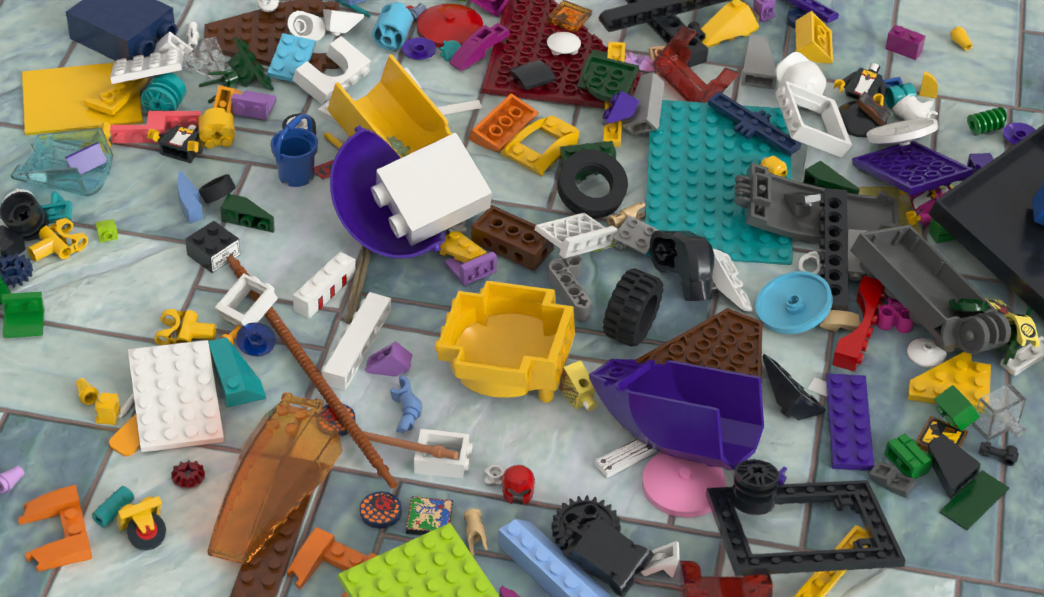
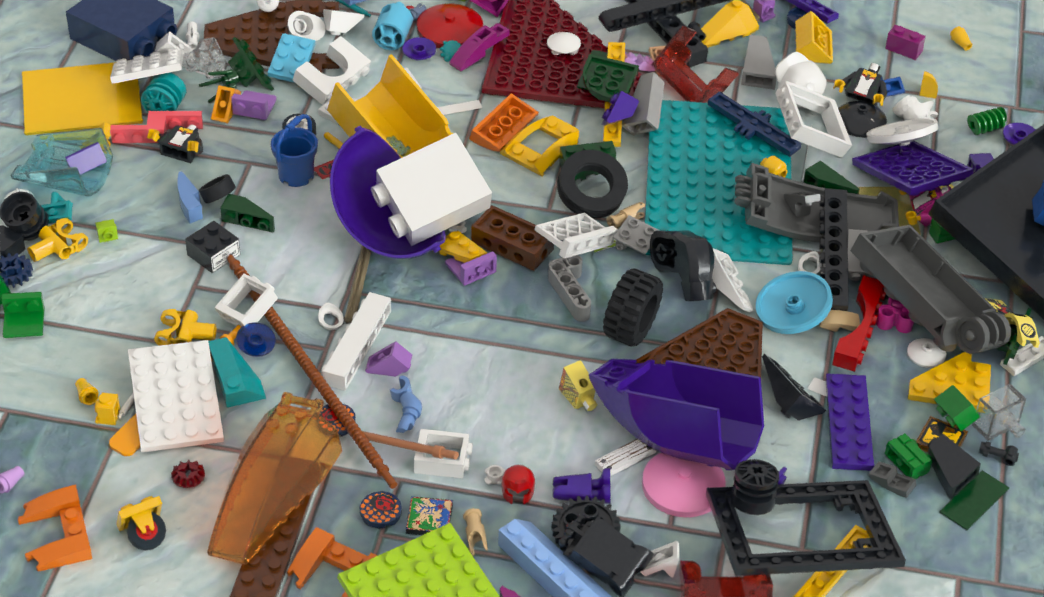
(109, 509): teal axle -> none
(113, 99): yellow wing -> none
(216, 128): yellow brick -> none
(324, 285): white brick -> none
(329, 308): none -> white piece
(507, 340): yellow windscreen -> none
(532, 74): black slope -> none
(569, 15): clear orange tile -> none
(582, 485): none -> dark purple piece
(873, 108): tile -> none
(896, 93): teal wheel -> none
(968, 305): dark green tile -> none

